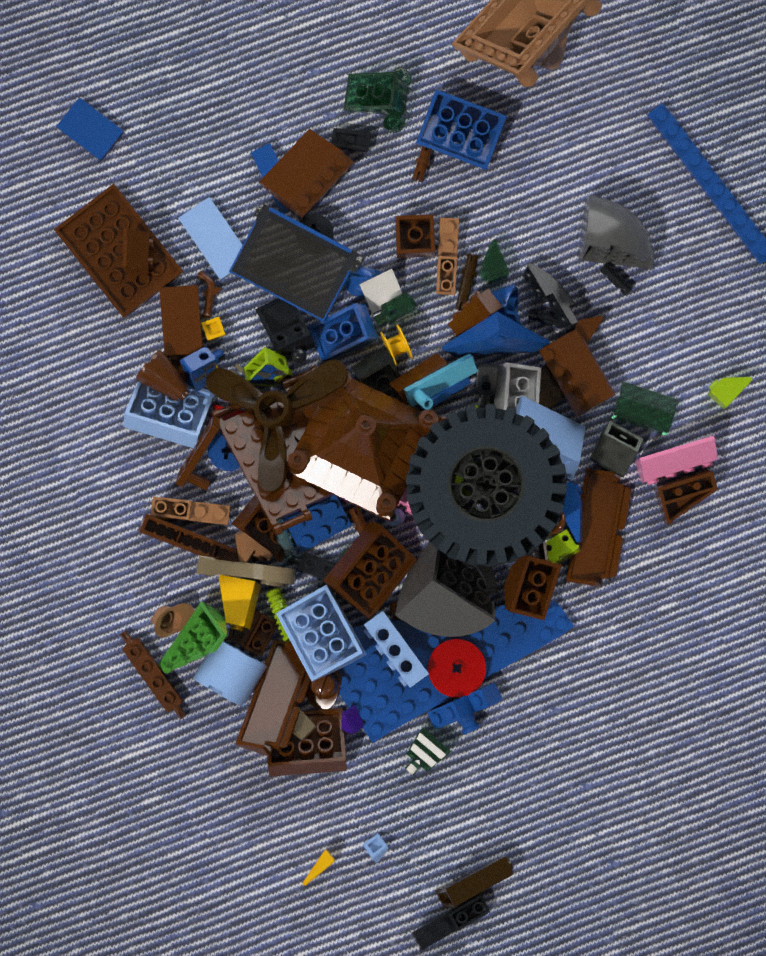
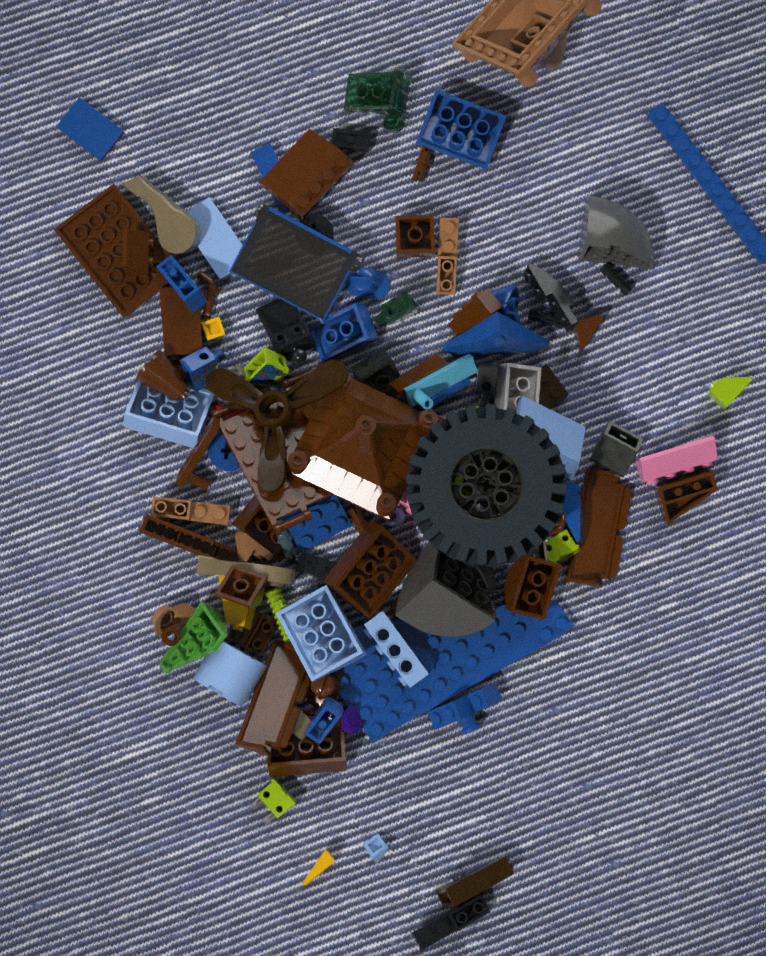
(153, 675): reddish brown plate -> none
(175, 227): none -> dark tan animal
(175, 640): none -> reddish brown plate
(182, 283): none -> blue slope
(242, 587): none -> reddish brown slope
(278, 797): none -> lime piece
(324, 719): none -> blue slope
(380, 290): white sticker -> none
(396, 345): yellow piece -> none
(425, 752): torso -> none
(467, 280): dark brown pin -> none
(472, 669): red piece -> none
(493, 265): clear green slope -> none
(577, 372): reddish brown slope -> none
(644, 408): clear green slope -> none

